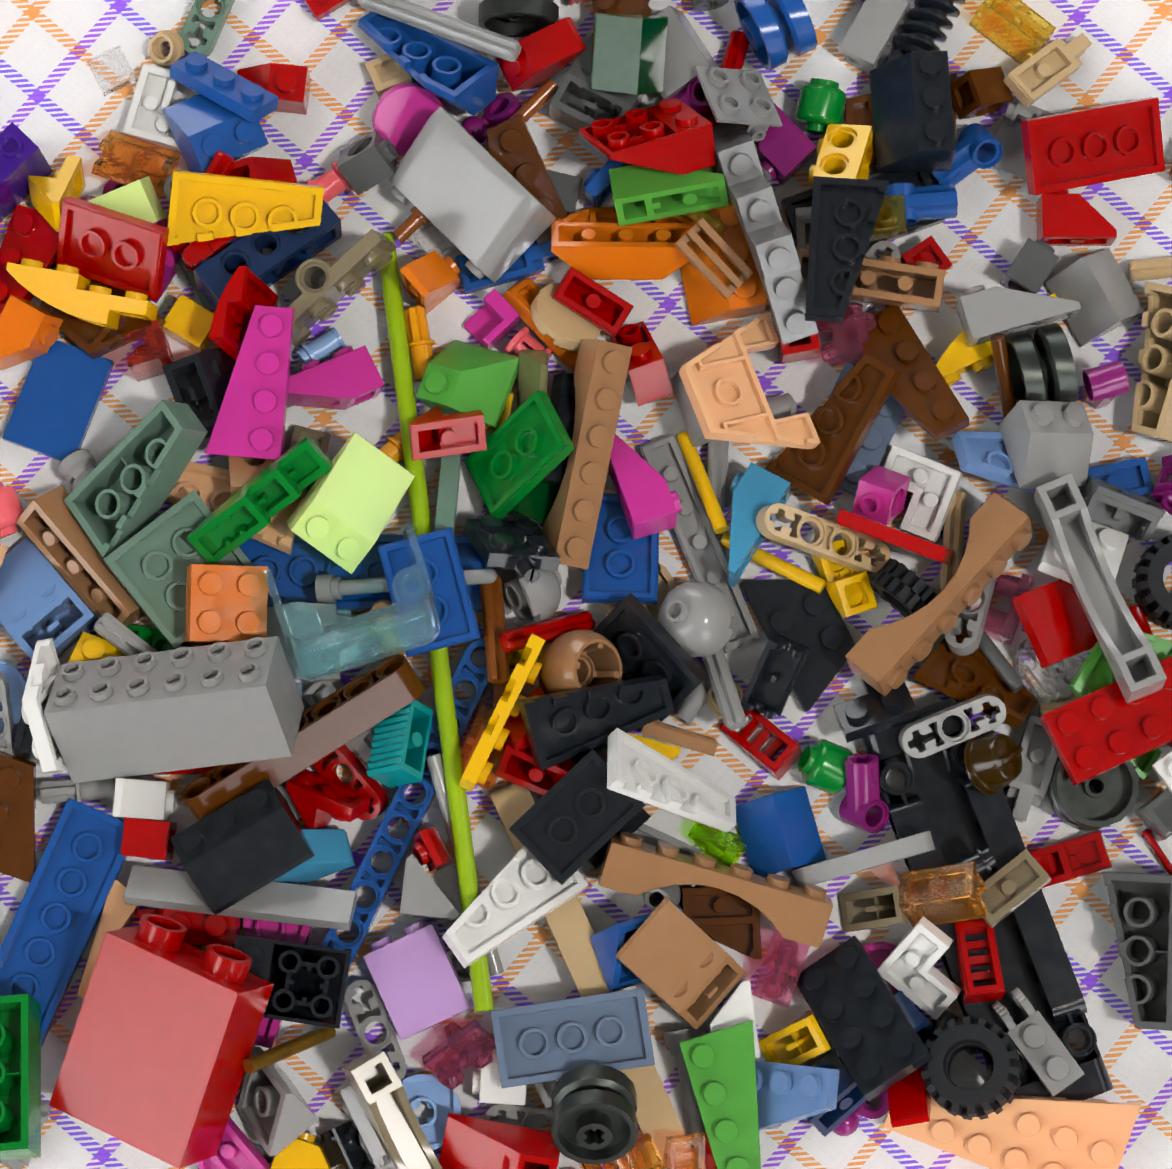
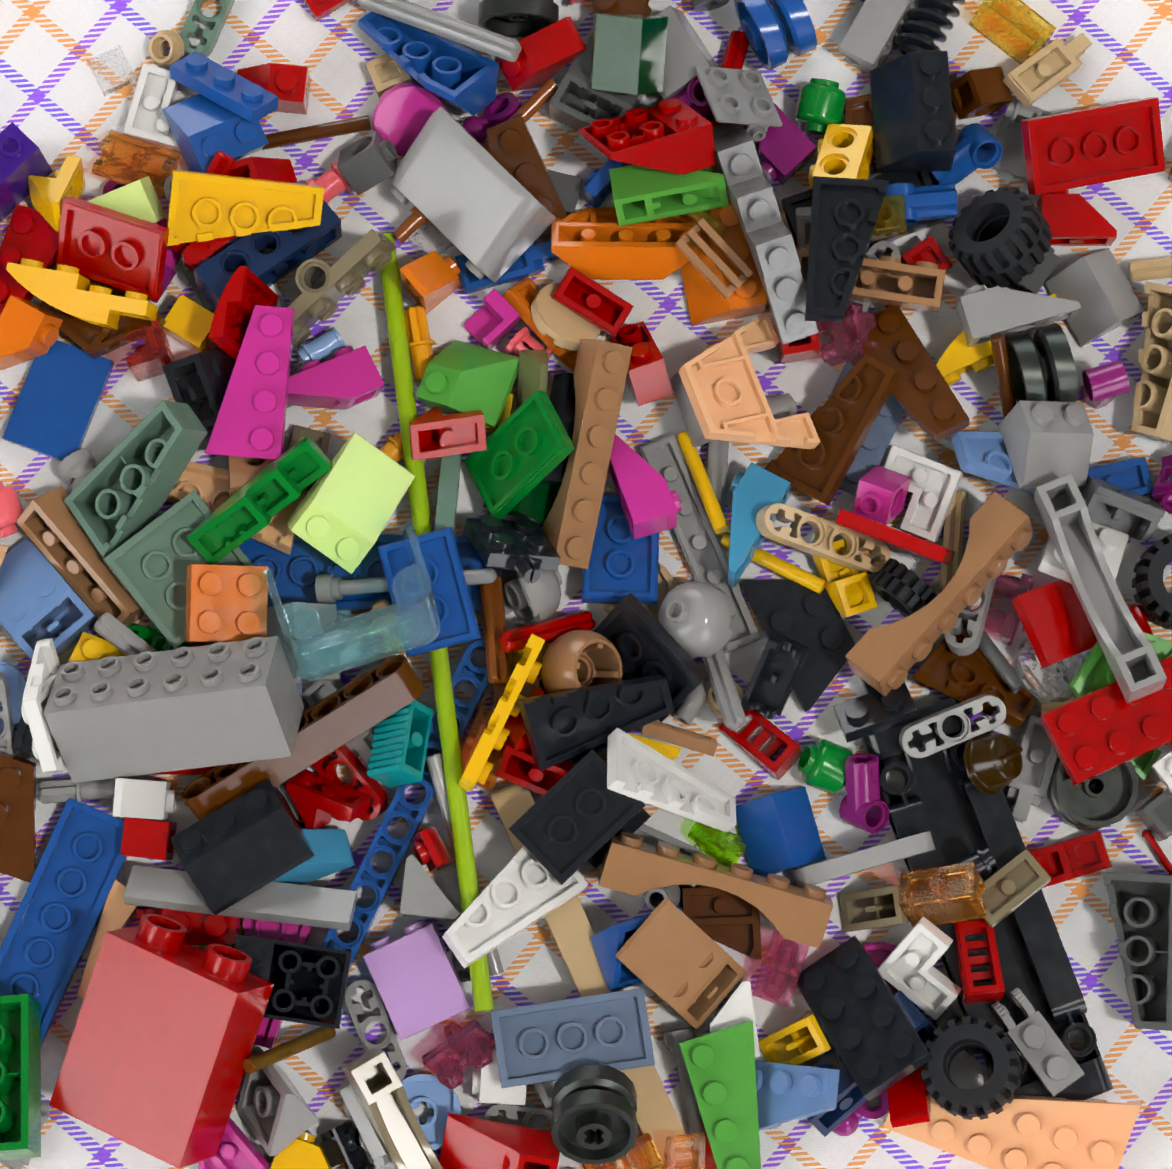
(317, 132): none -> reddish brown bar
(1000, 237): none -> black tyre

